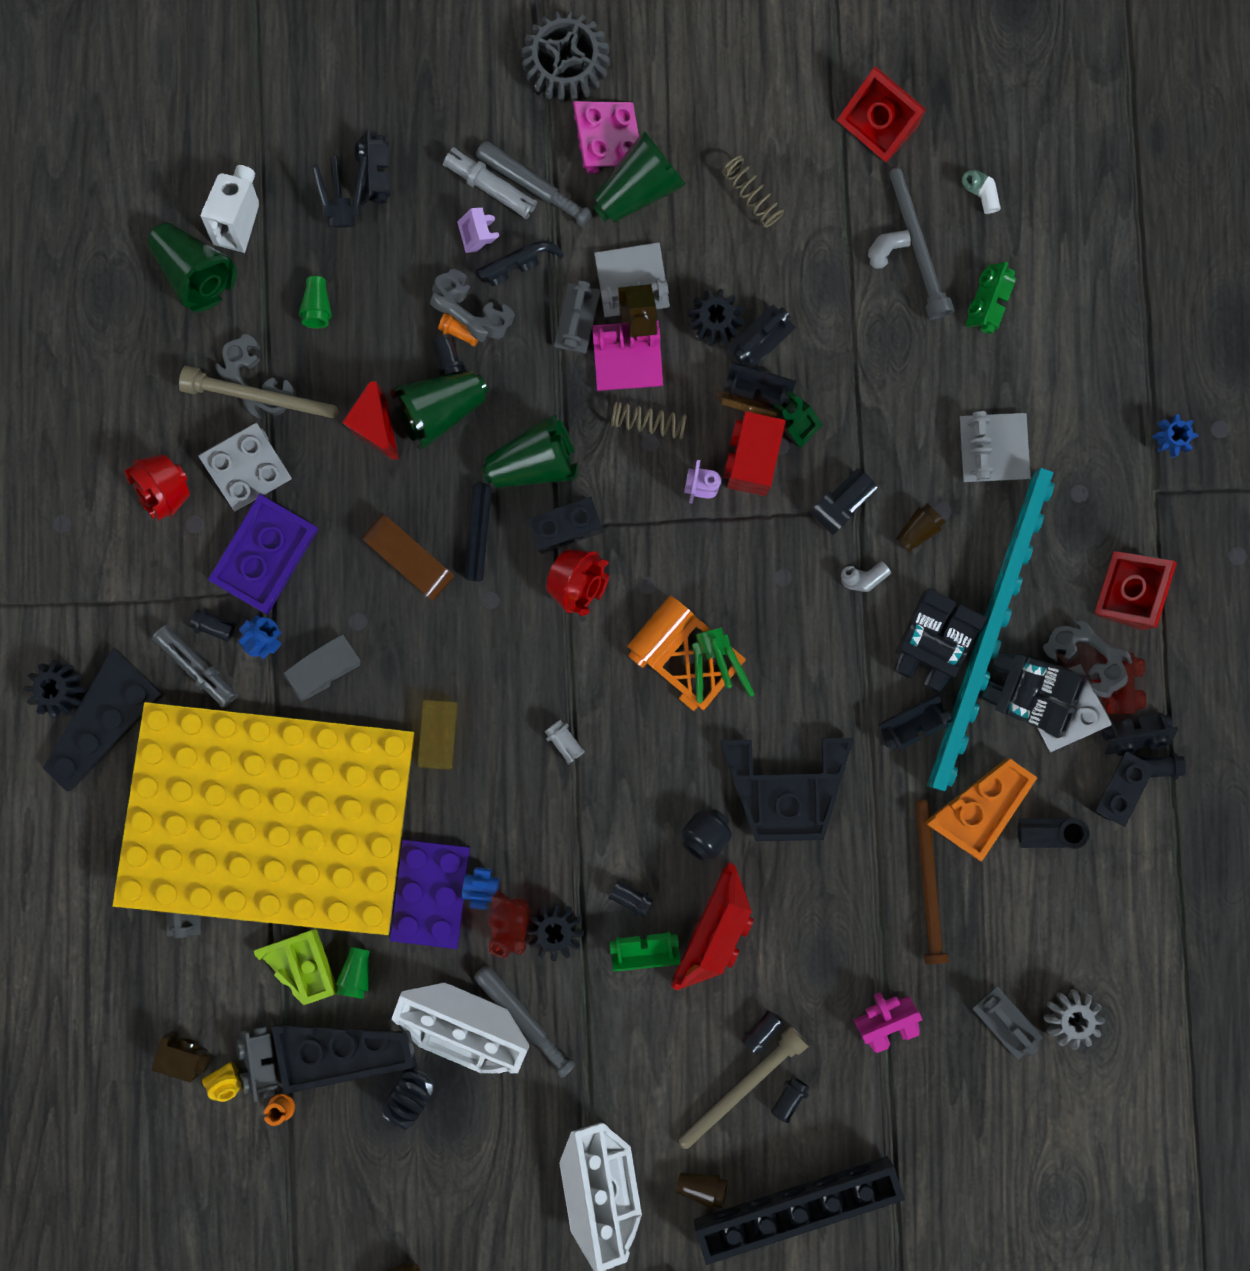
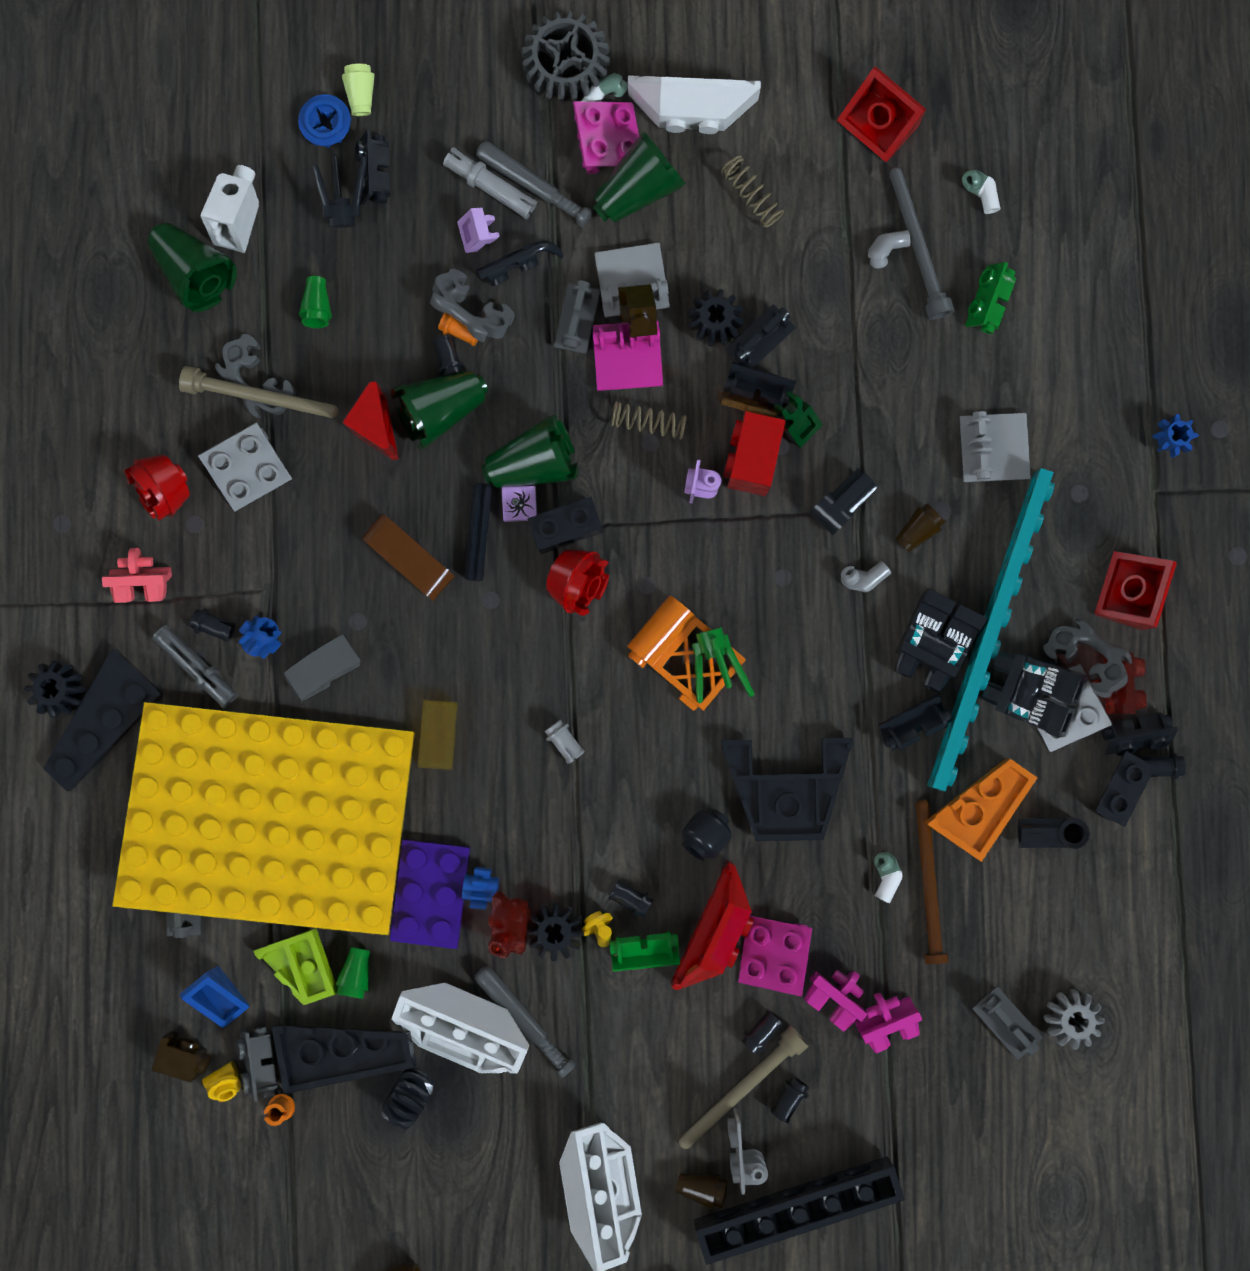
(123, 580): none -> coral hips
(215, 997): none -> blue slope
(263, 554): dark purple plate -> none
(329, 107): none -> blue gear
(359, 88): none -> yellowish green cone
(519, 503): none -> lavender tile
(596, 924): none -> yellow plate
(610, 84): none -> sand green arm
(693, 102): none -> white wedge
(746, 1165): none -> light grey hinge
(775, 956): none -> dark pink hinge
(822, 990): none -> dark pink hips
(890, 874): none -> arm

